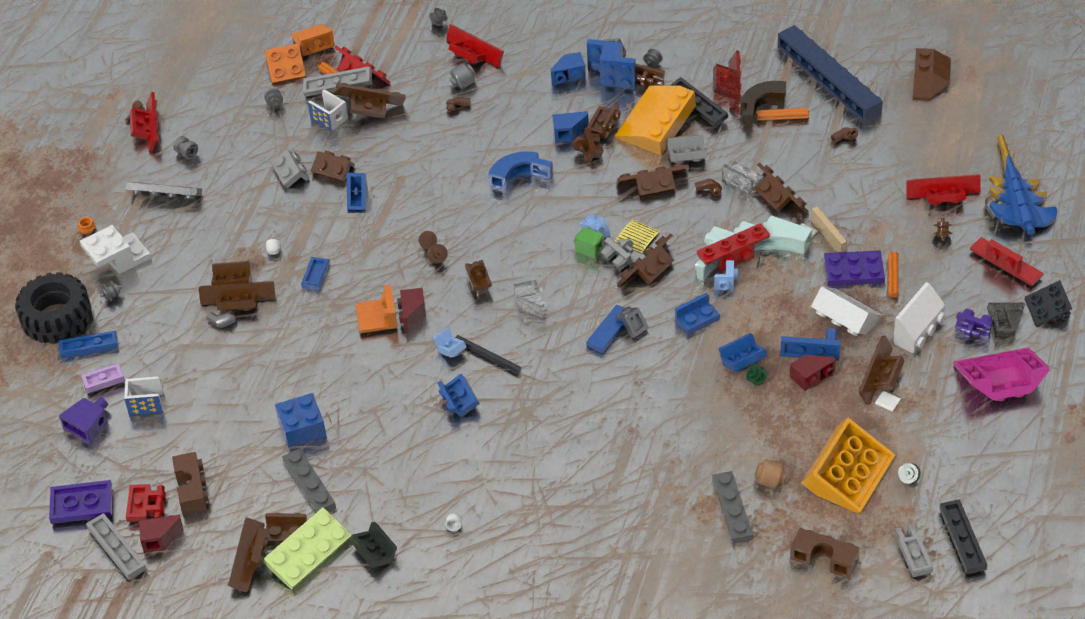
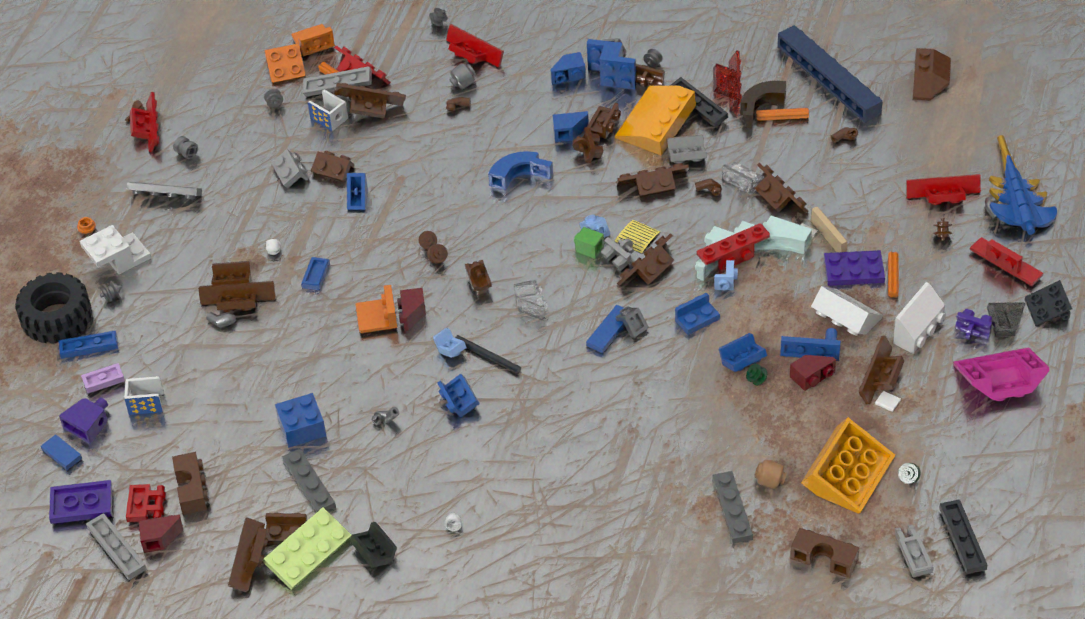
(61, 452): none -> blue tile
(385, 416): none -> flat silver arm

